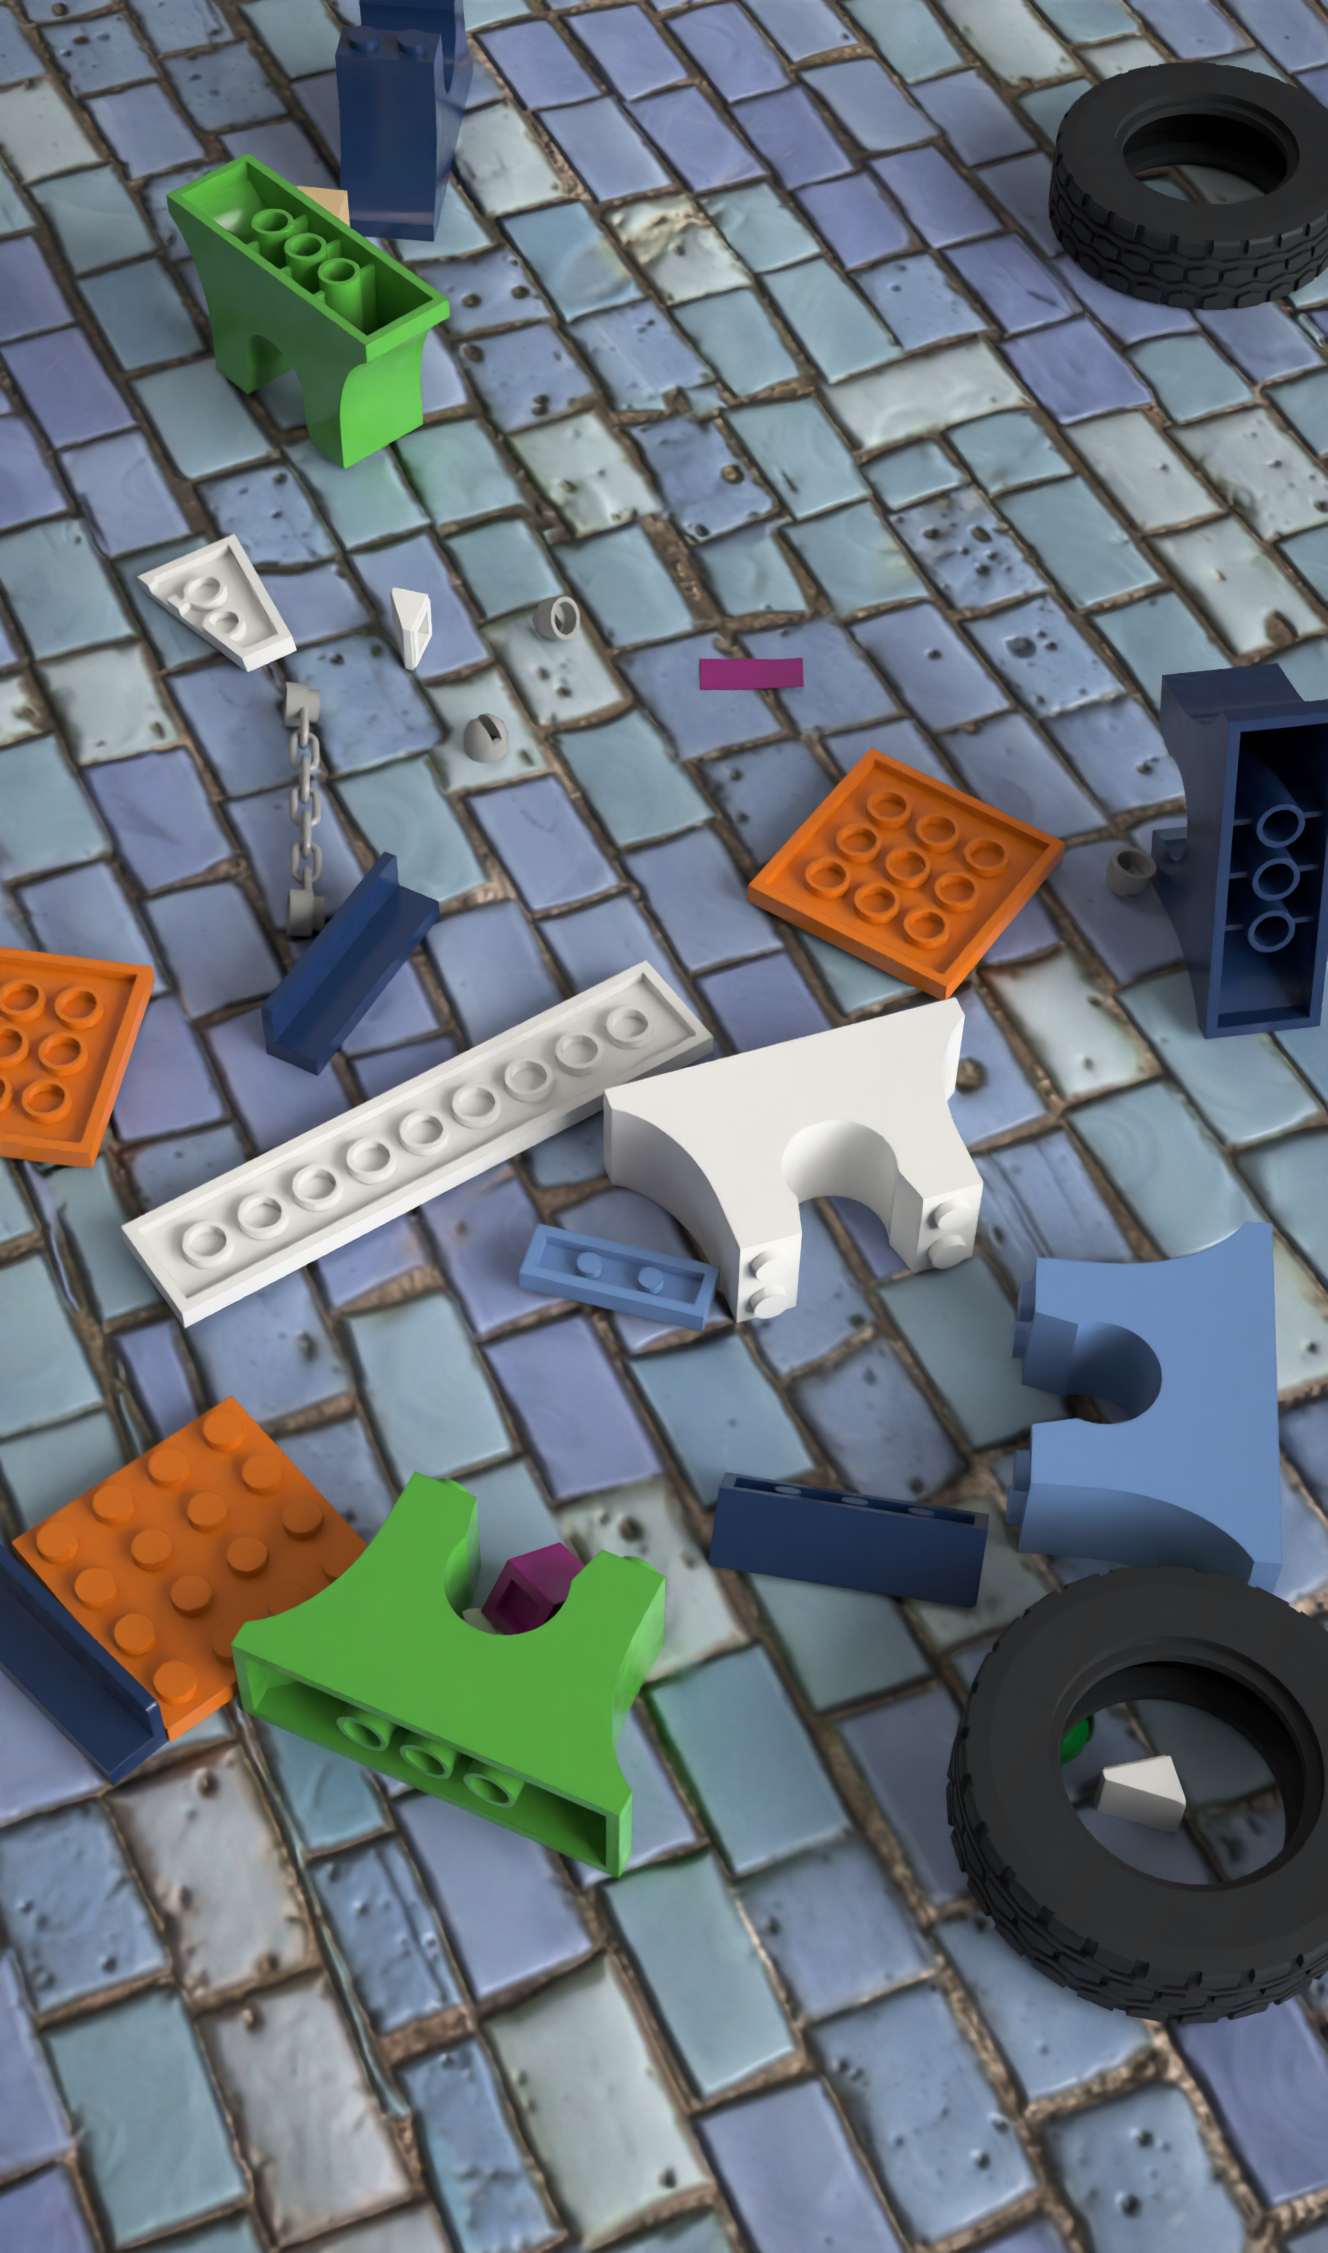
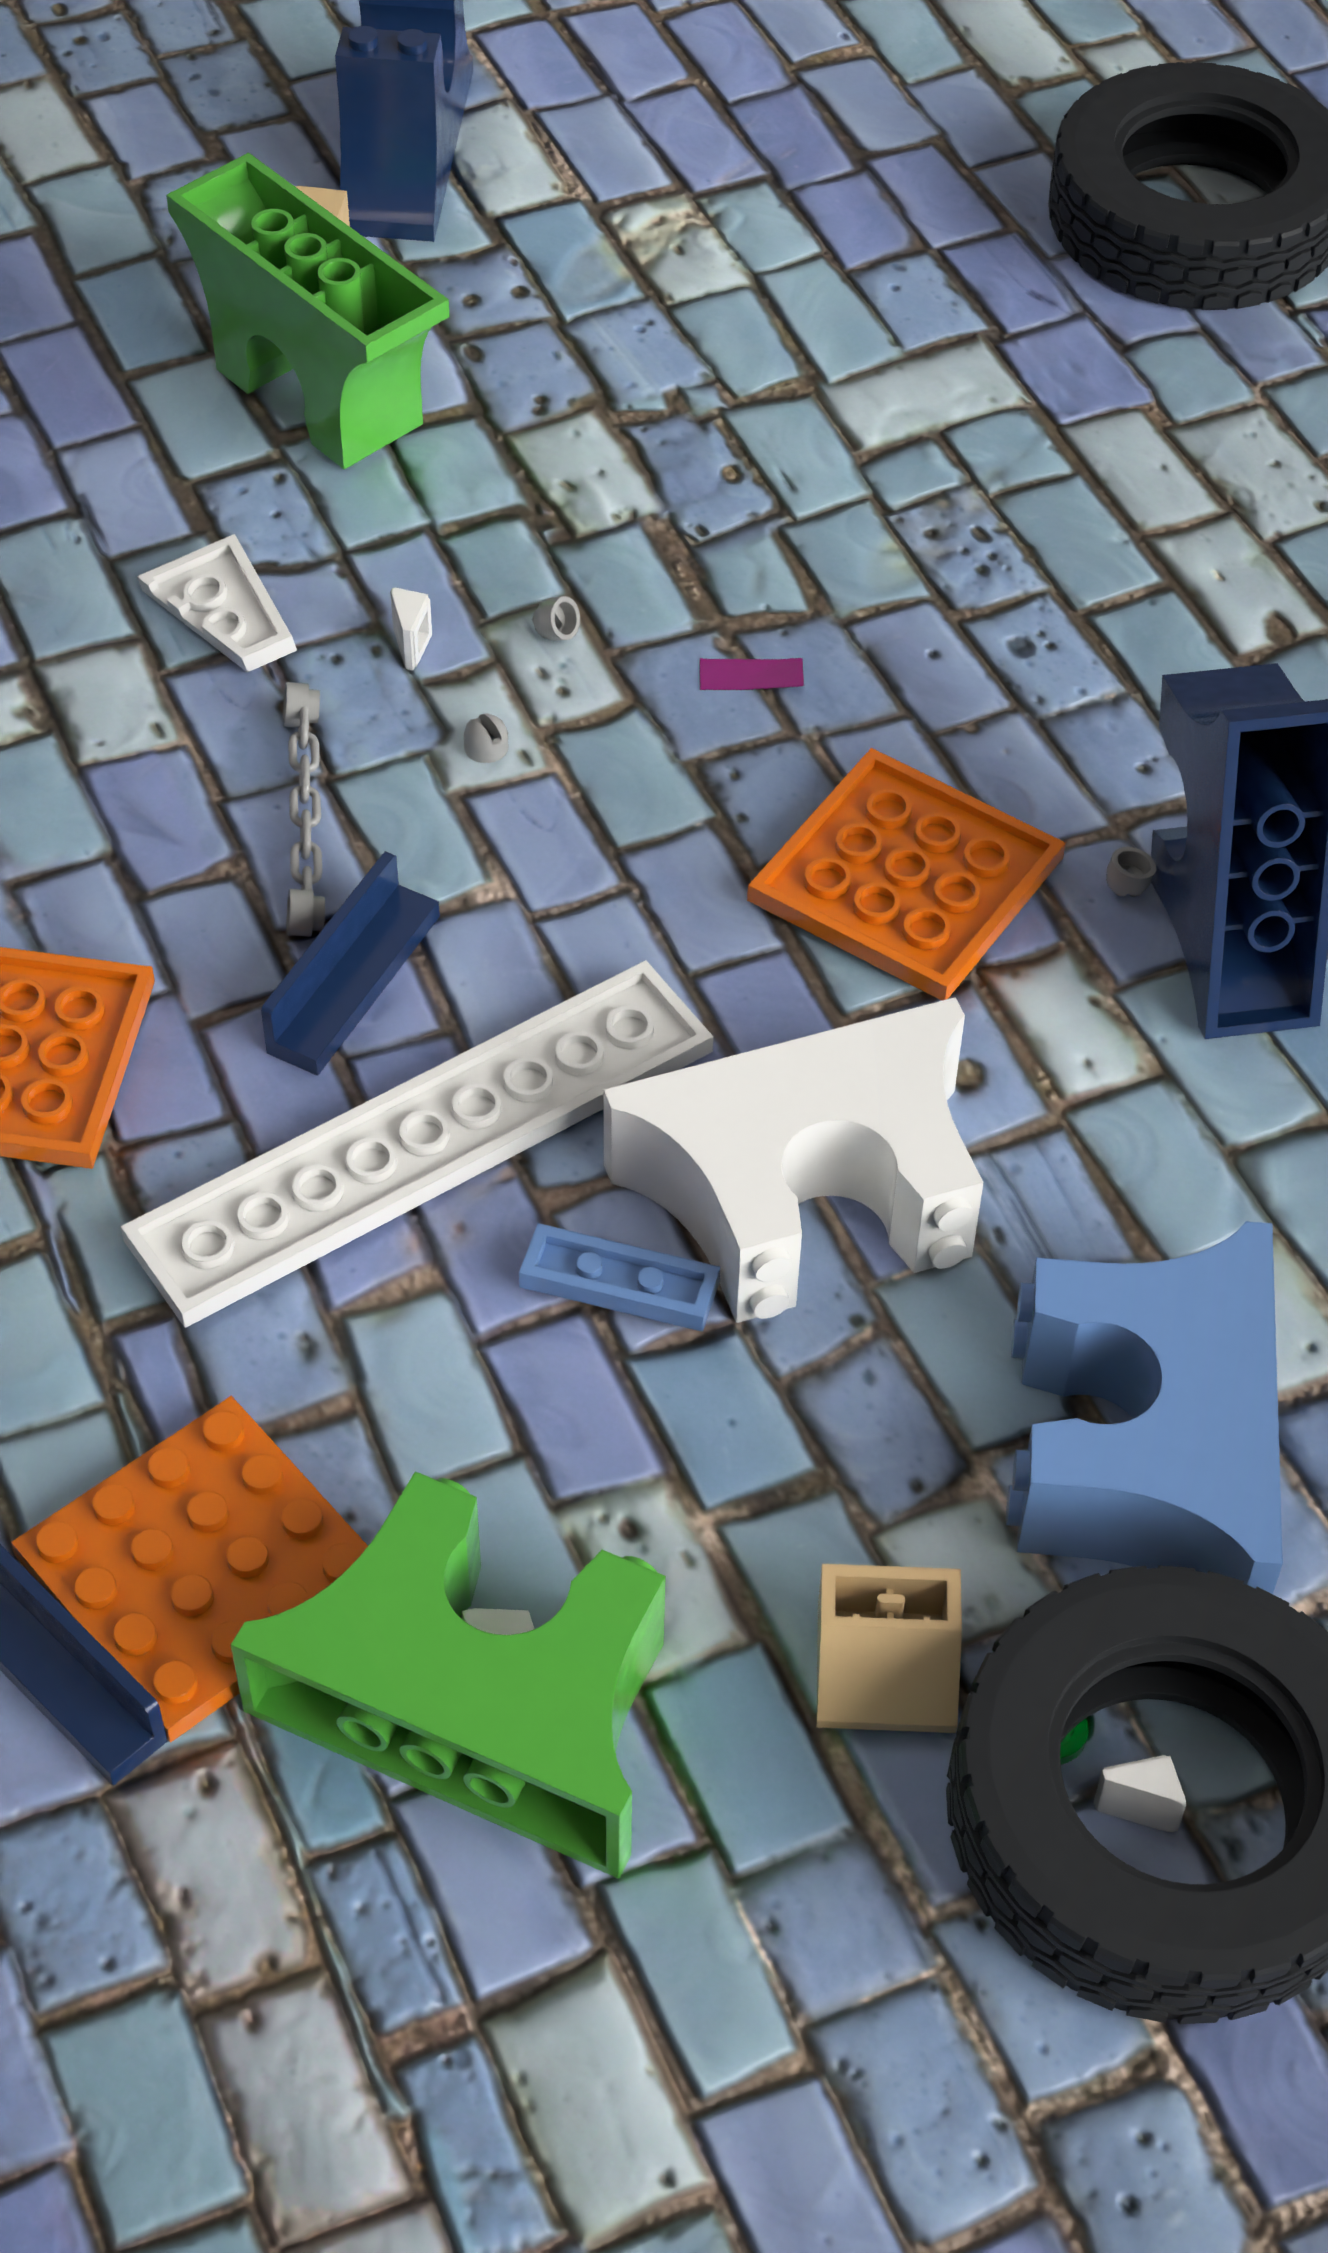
(531, 1589): magenta brick -> none
(849, 1540): dark blue panel -> none
(889, 1648): none -> tan slope

